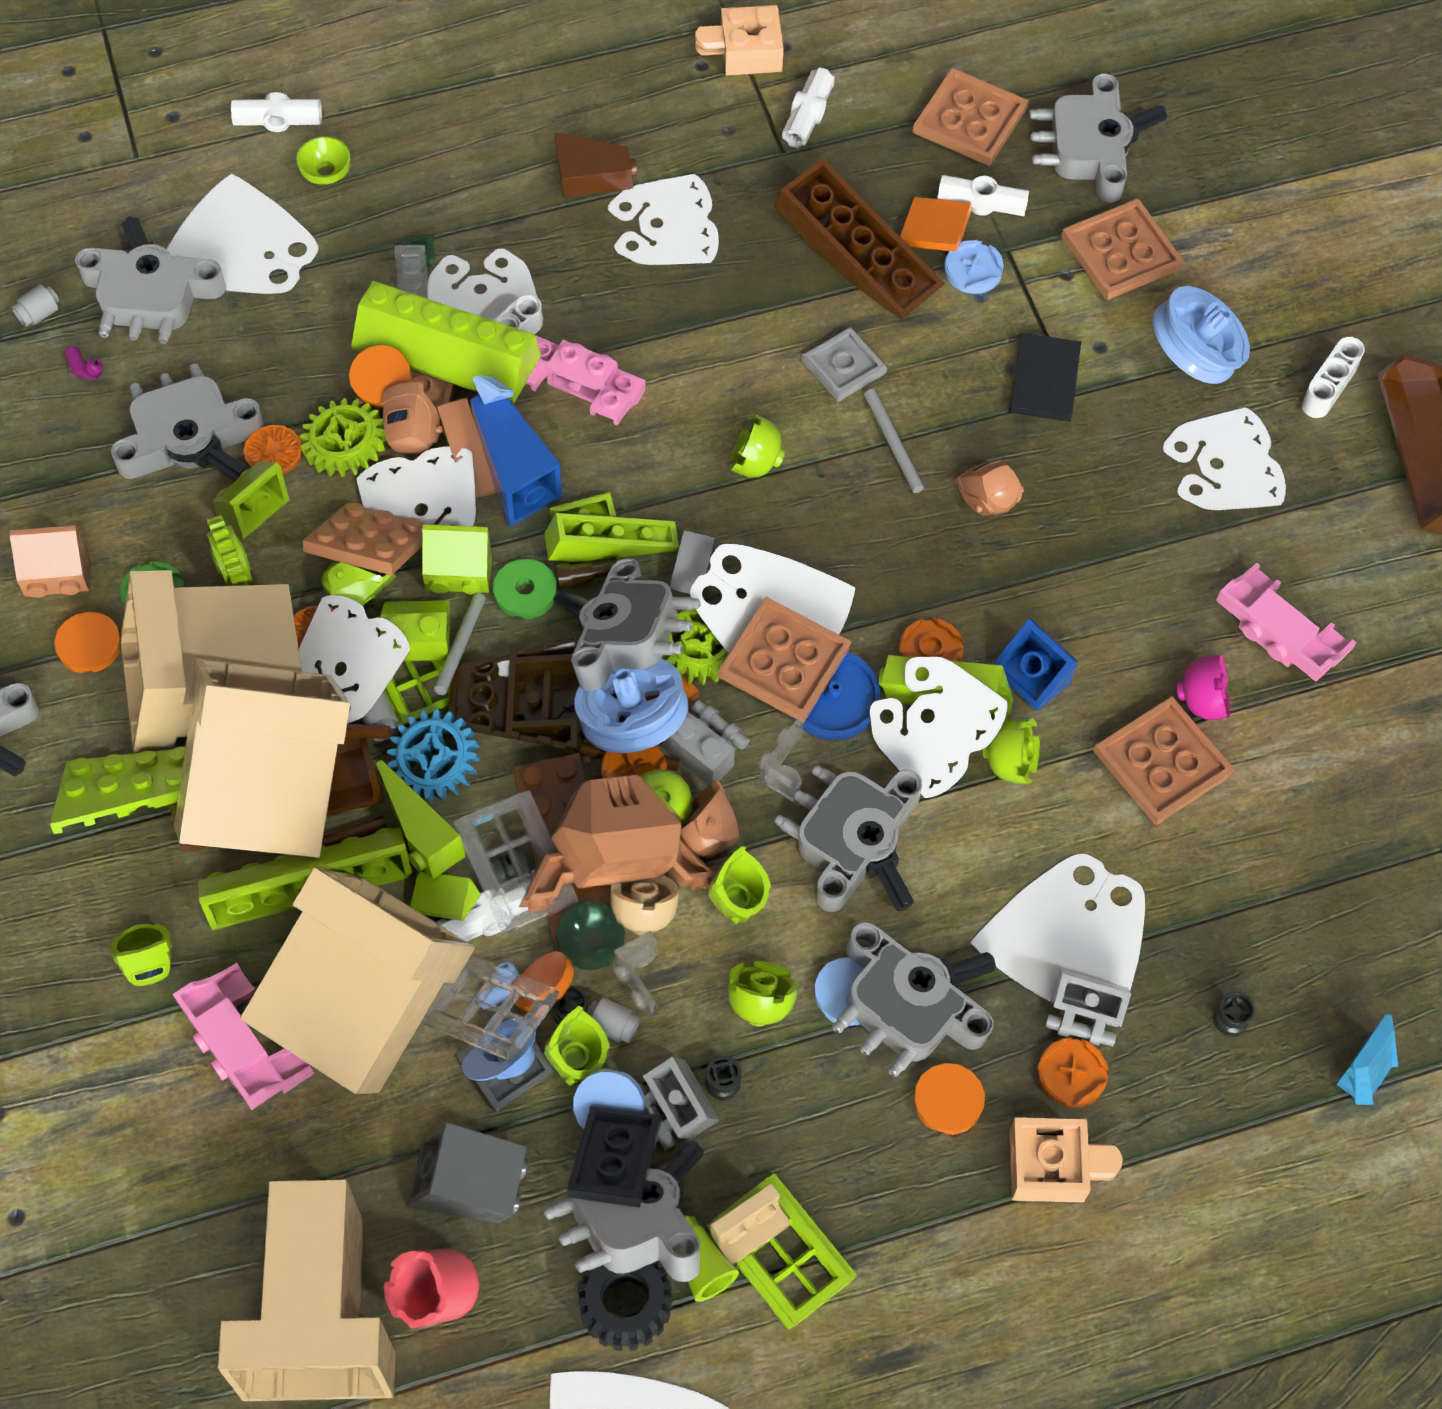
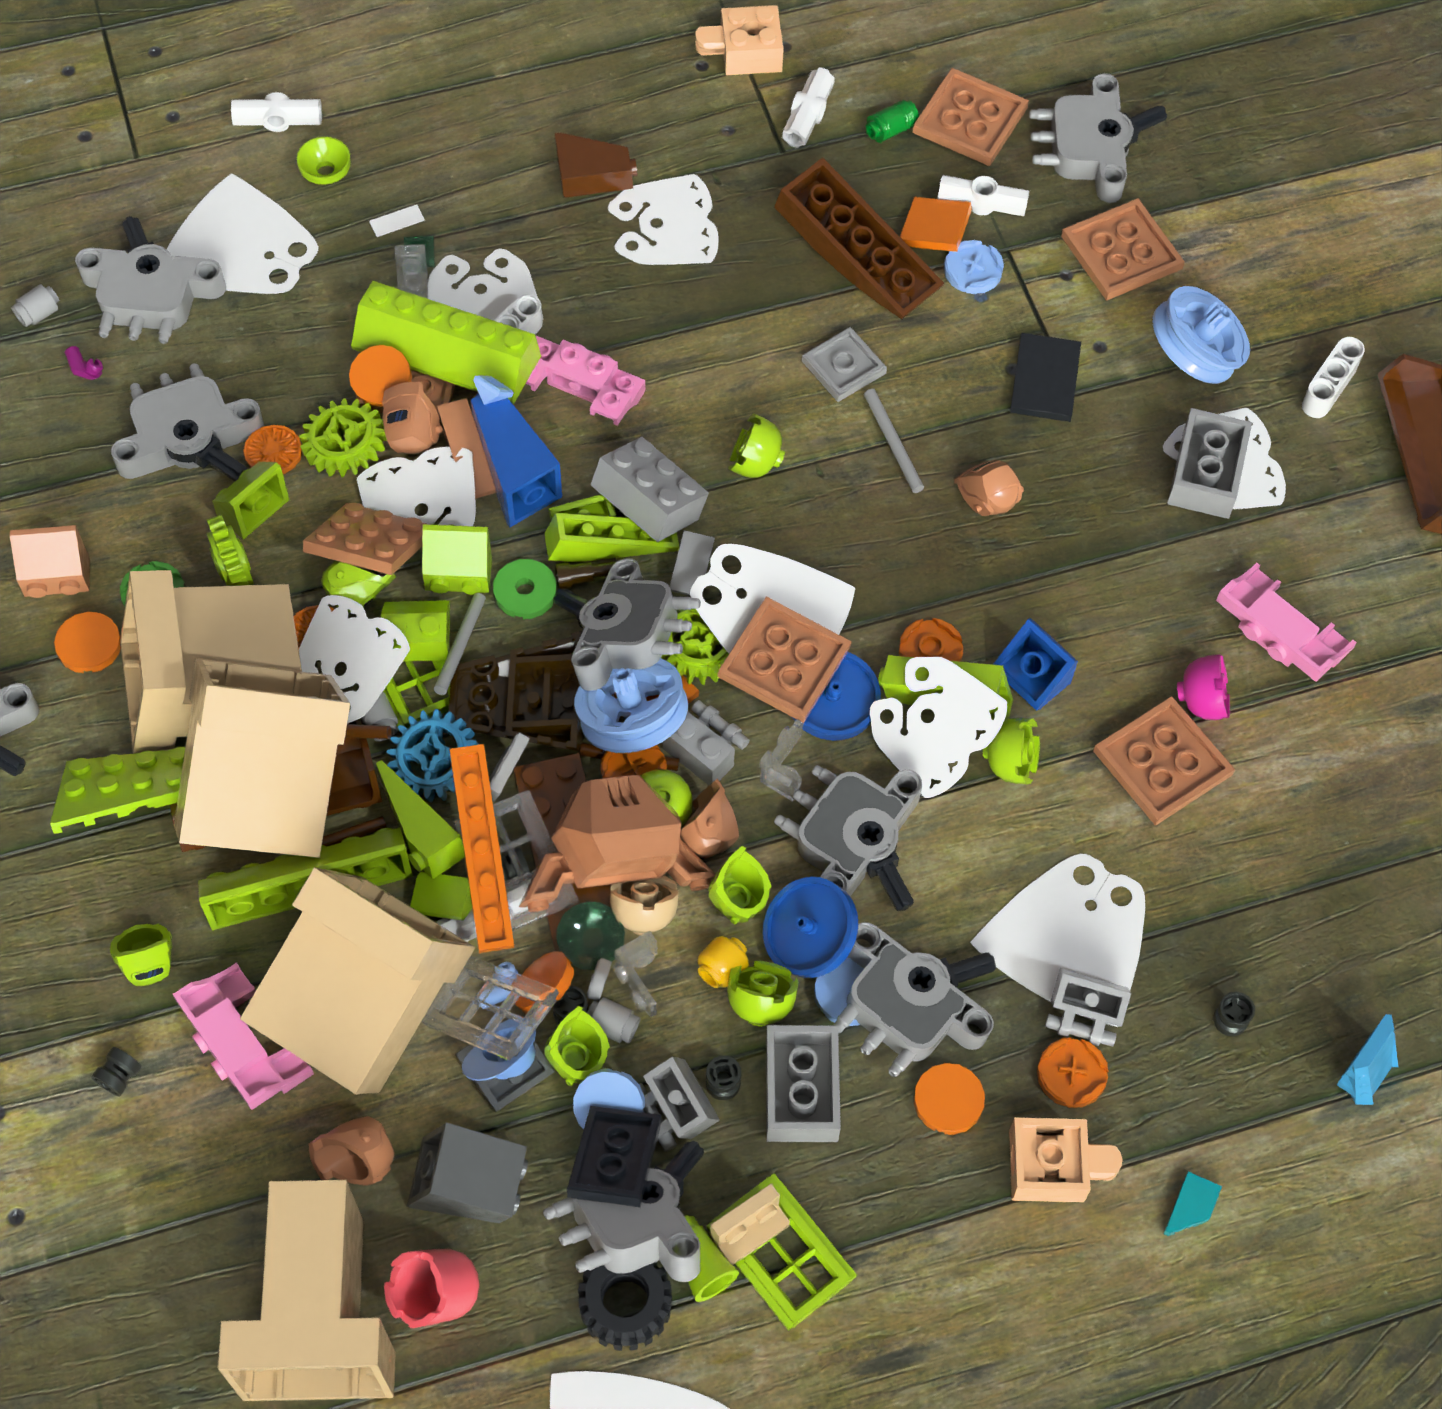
(116, 1071): none -> pearl dark grey wheel
(353, 1152): none -> nougat helmet
(397, 220): none -> white sticker
(481, 848): none -> orange plate
(506, 764): none -> light grey tile
(599, 979): none -> light grey tile
(649, 489): none -> light grey brick
(719, 958): none -> yellow head
(802, 1084): none -> light grey brick
(810, 927): none -> blue piece
(891, 120): none -> green head
(1193, 1204): none -> teal tile
(1210, 463): none -> light grey brick

